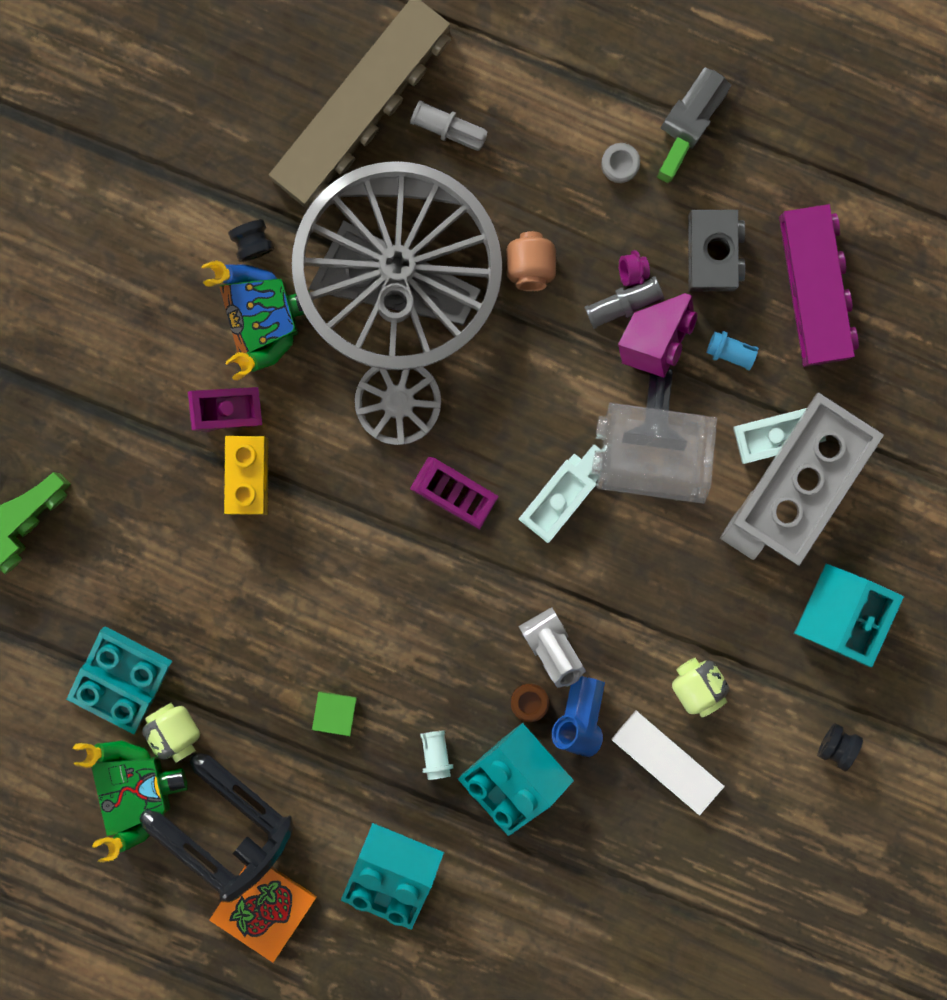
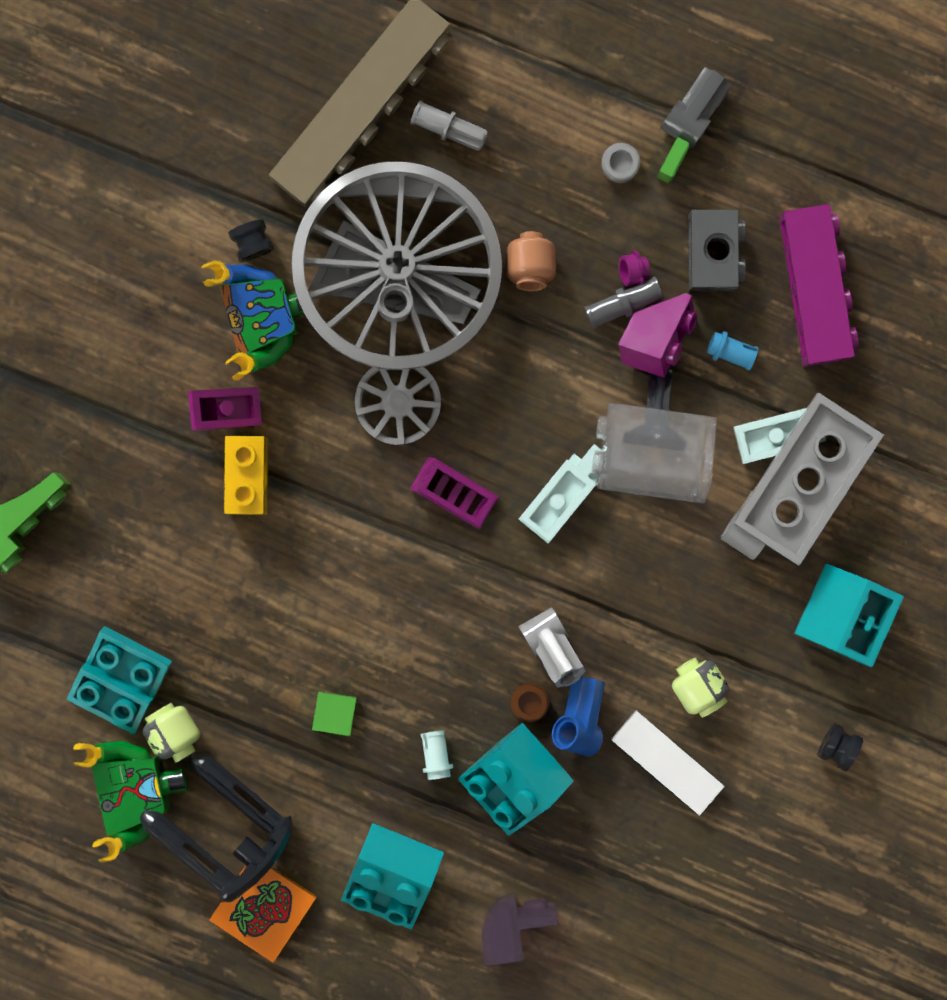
(503, 923): none -> clear purple brick

